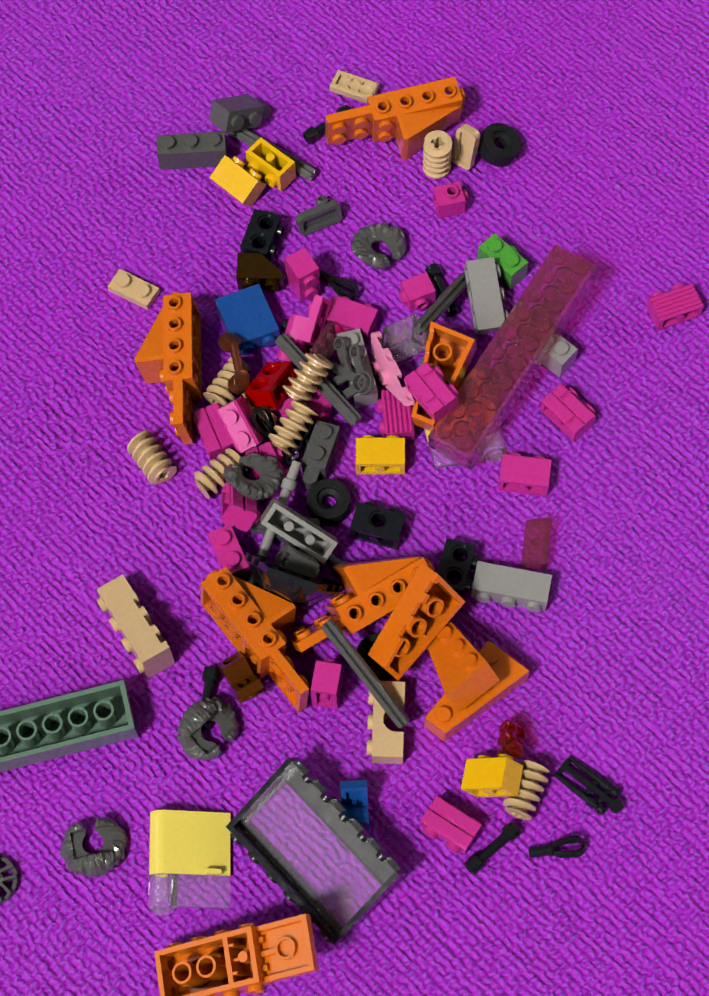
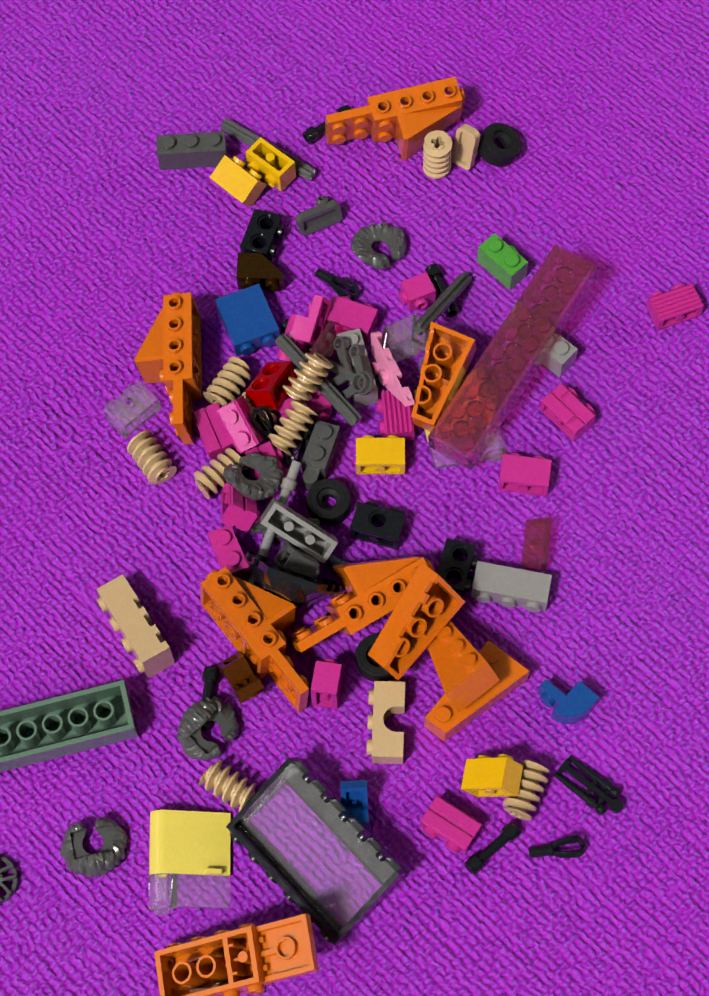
(131, 409): none -> clear brick
(133, 289): tan plate -> none
(227, 785): none -> tan piece
(238, 112): brick -> none
(240, 380): copper bar -> none
(302, 275): dark pink brick -> none
(353, 86): tan plate -> none
(365, 673): dark grey axle -> none
(431, 391): dark pink brick -> none
(449, 199): dark pink brick -> none
(485, 295): light grey brick -> none
(511, 738): clear red hinge -> none
(570, 707): none -> blue brick

